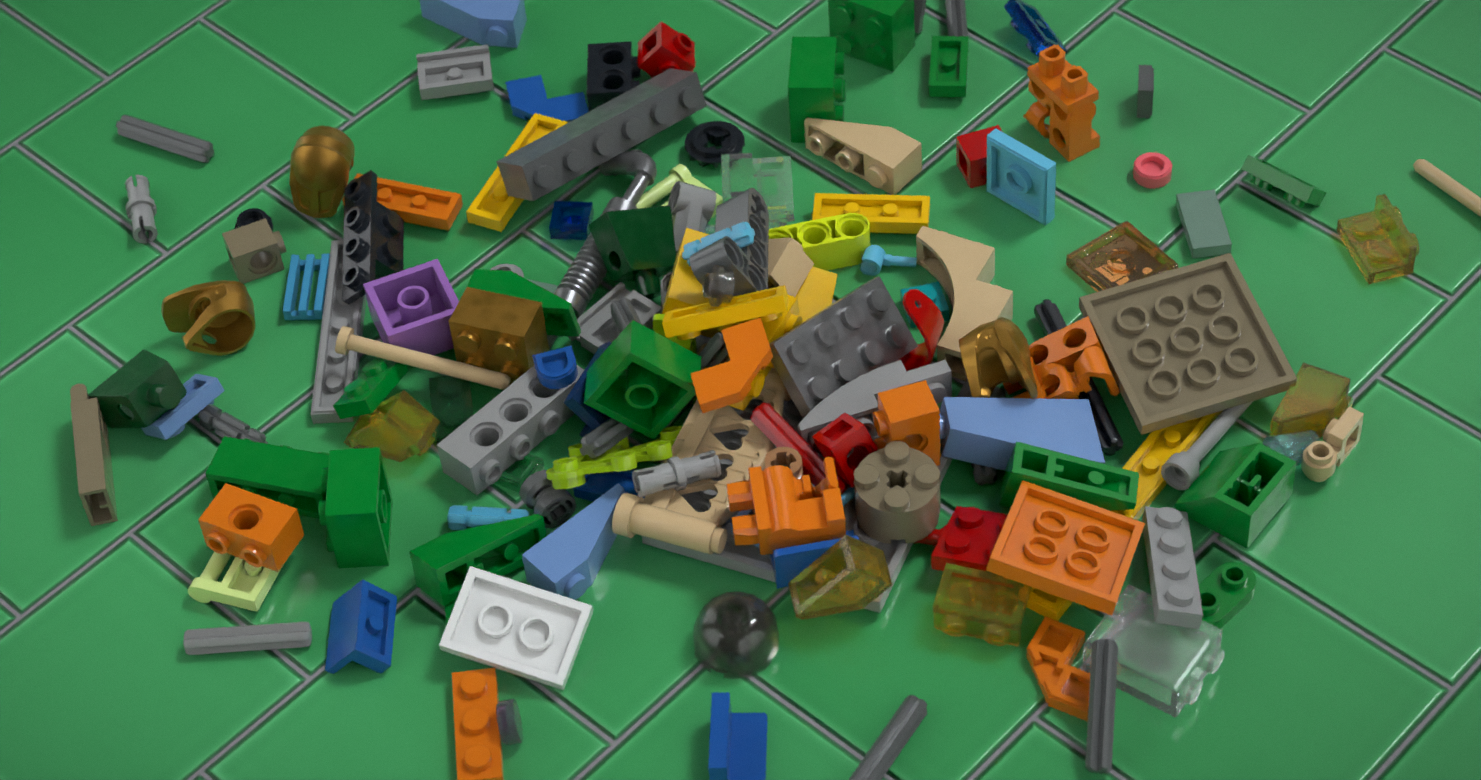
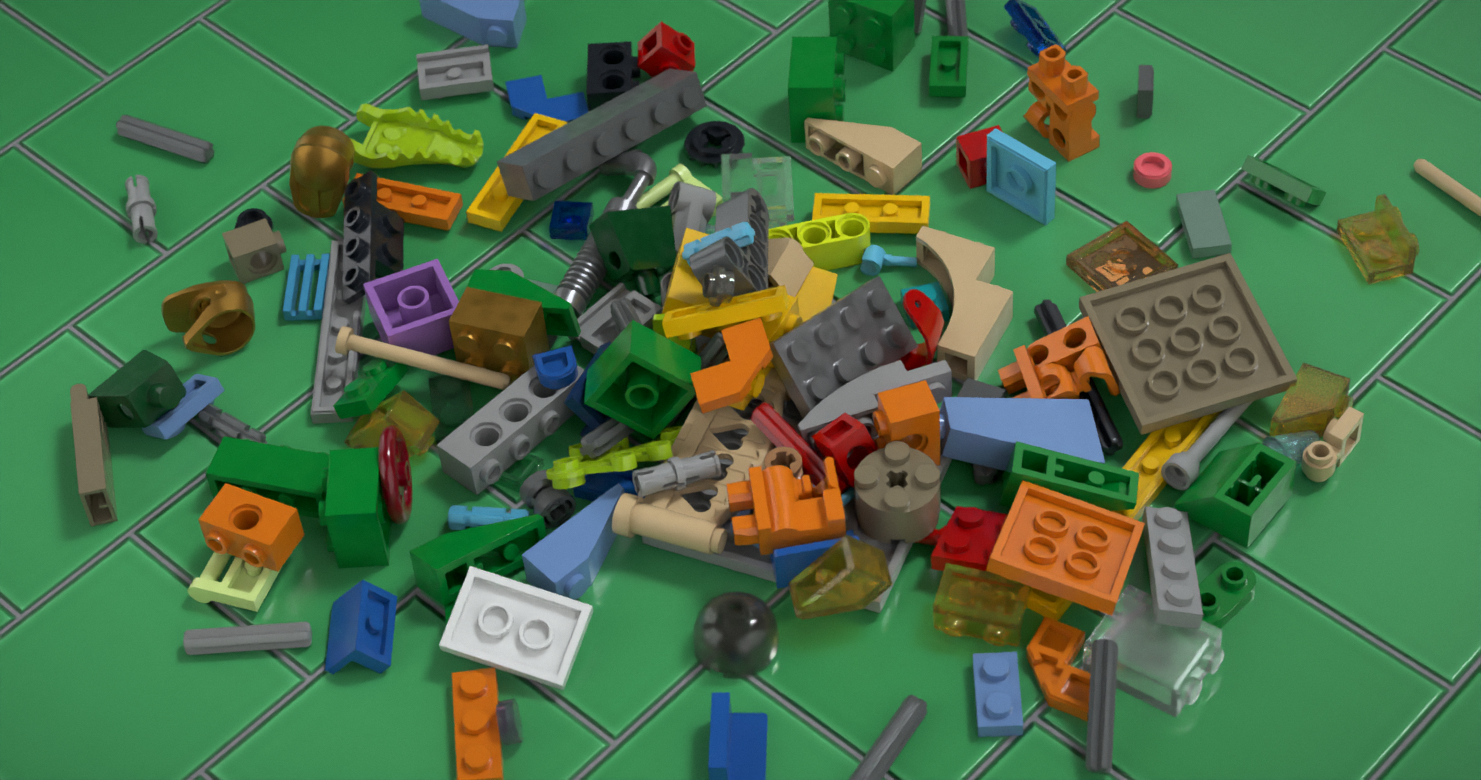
(395, 474): none -> dark red plate
(412, 138): none -> lime animal
(997, 355): pearl gold helmet -> none
(997, 694): none -> medium blue plate

